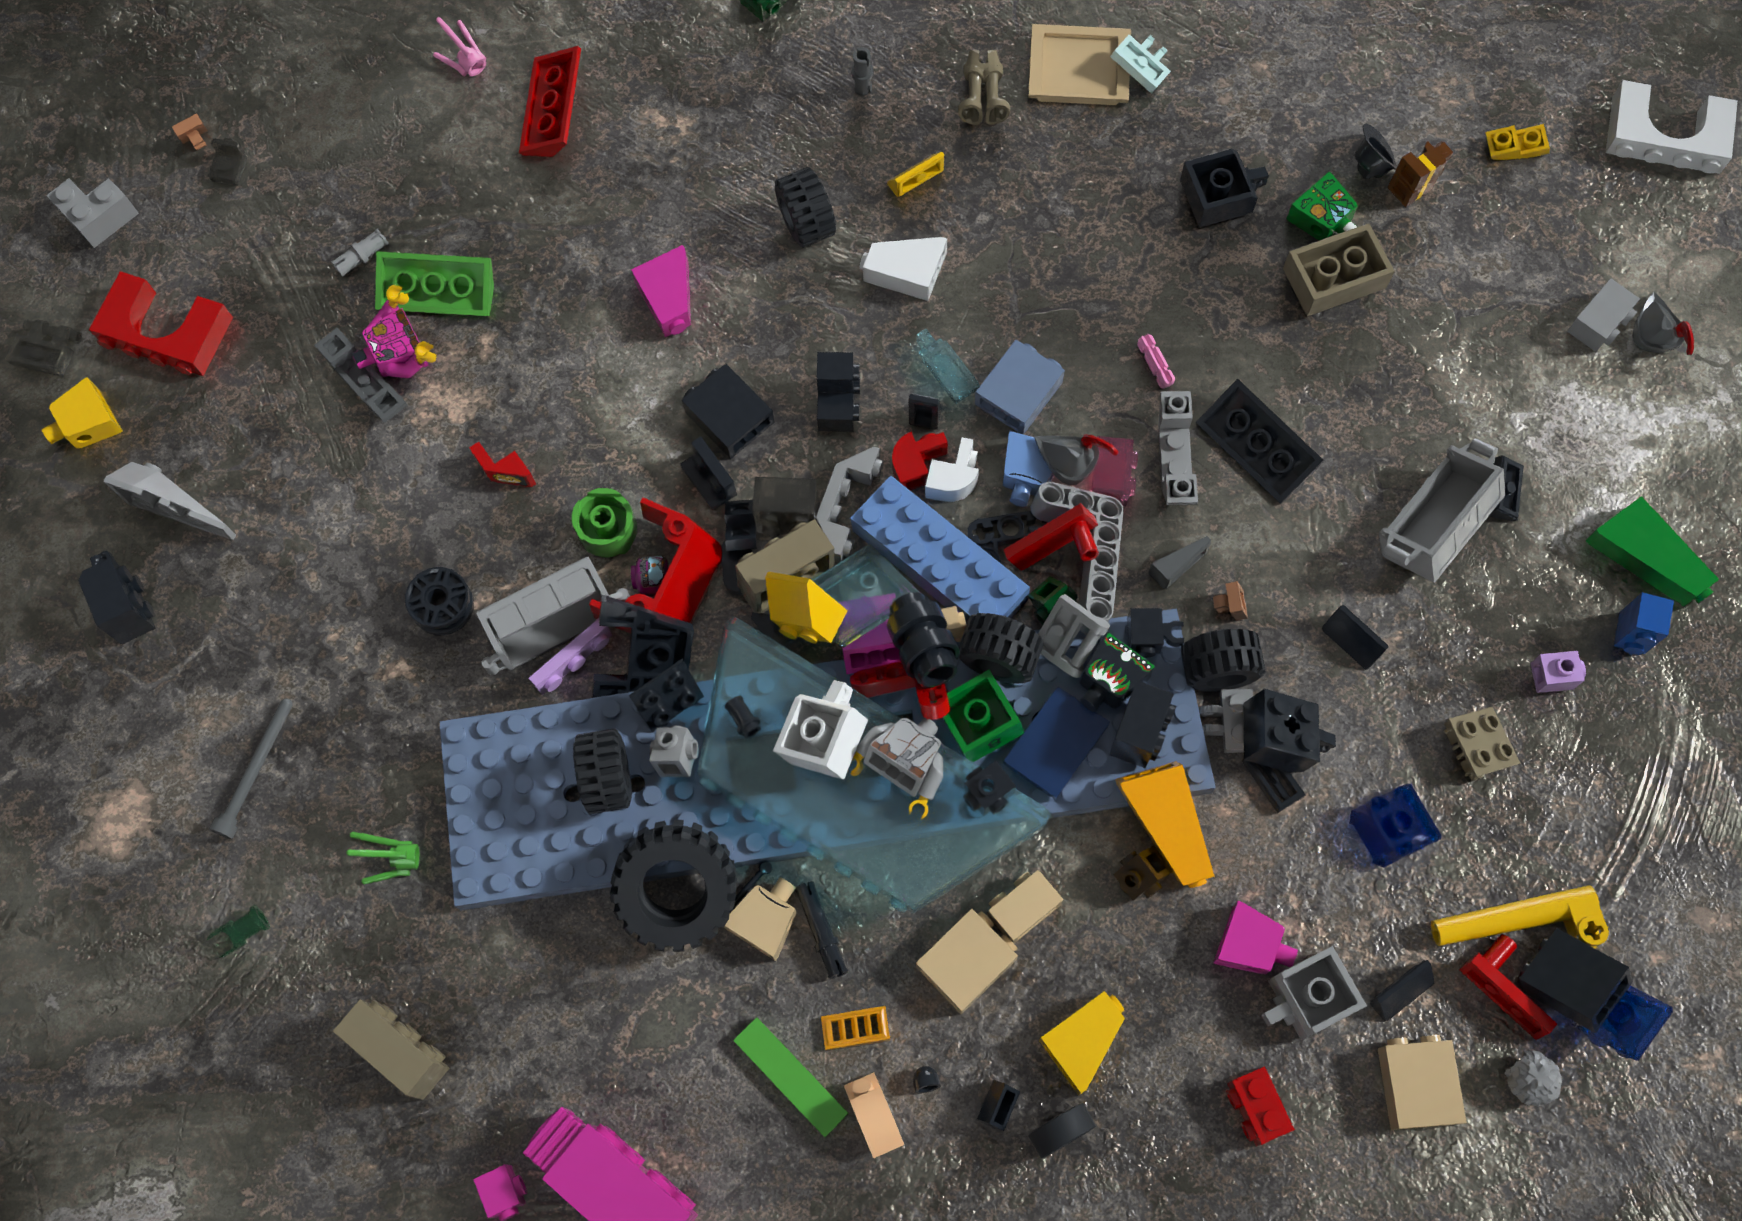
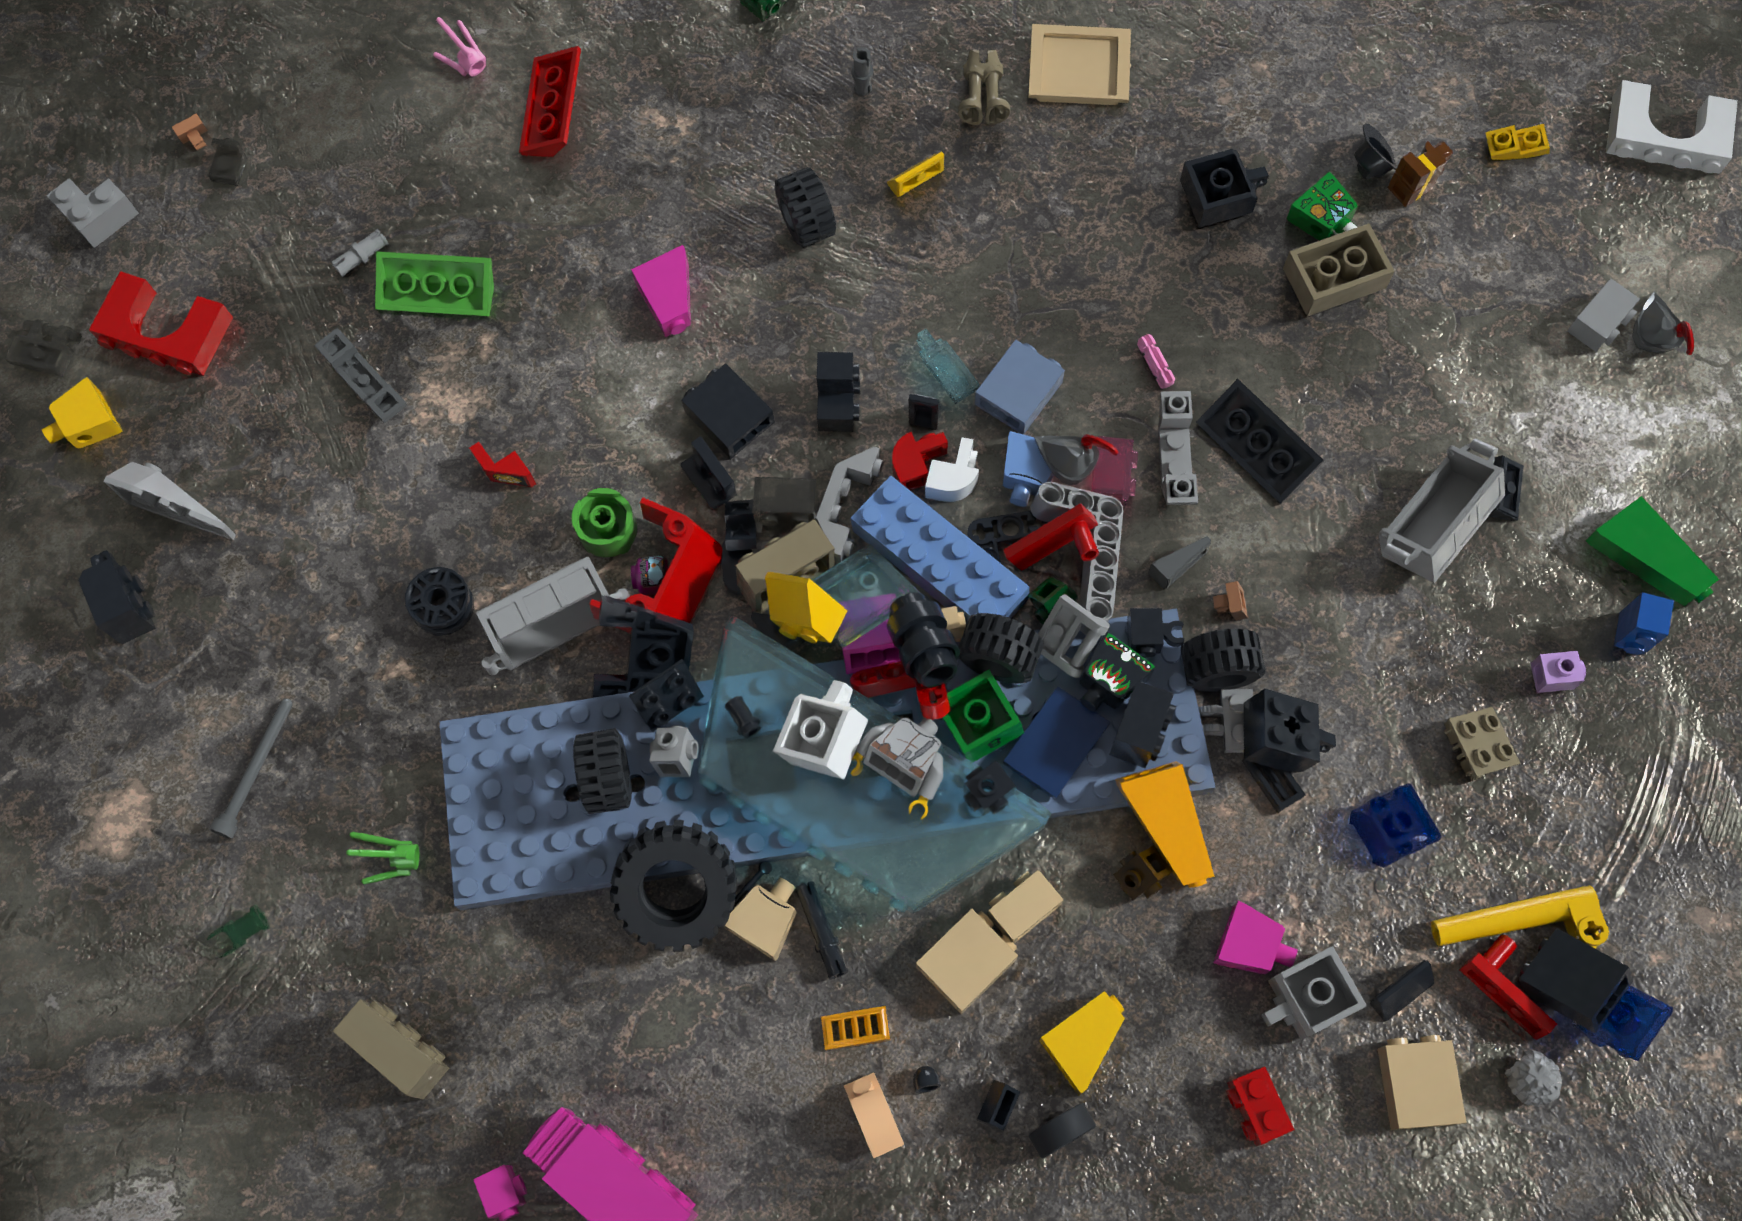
(393, 341): torso -> none
(570, 657): lavender plate -> none
(791, 1077): bright green tile -> none
(905, 265): white slope -> none
(1141, 63): light aqua hinge -> none
(1354, 637): black slope -> none

